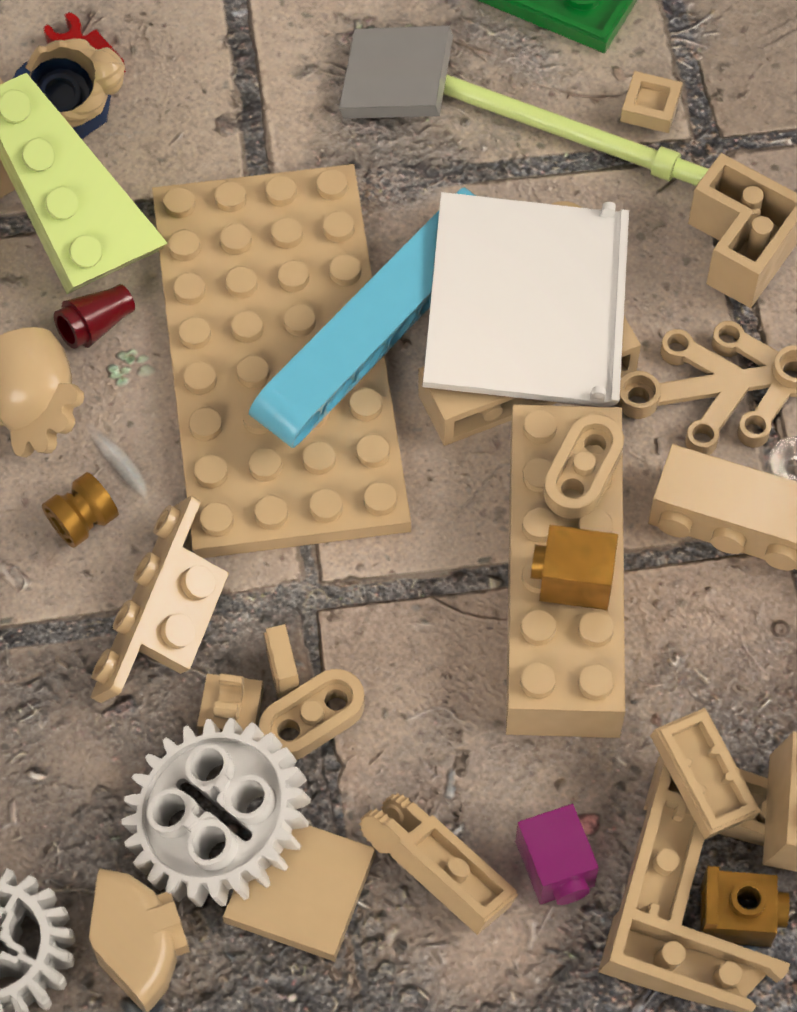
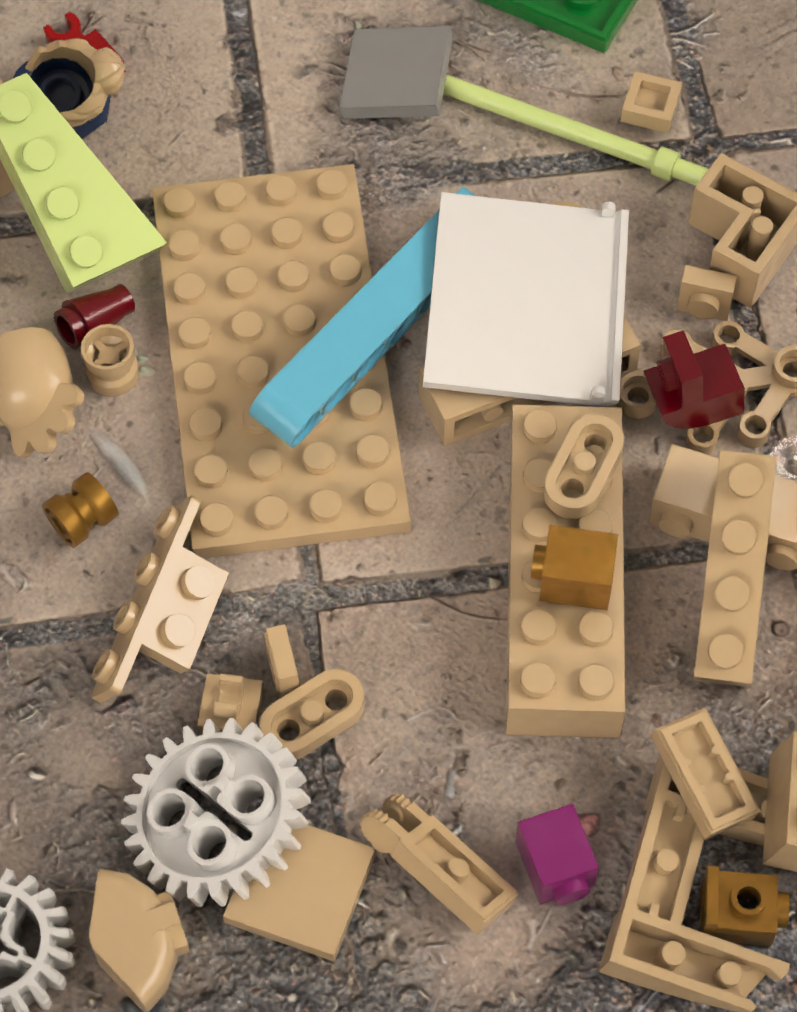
(110, 360): none -> tan wheel
(695, 387): none -> dark red brick
(706, 293): none -> tan plate
(735, 569): none -> tan brick

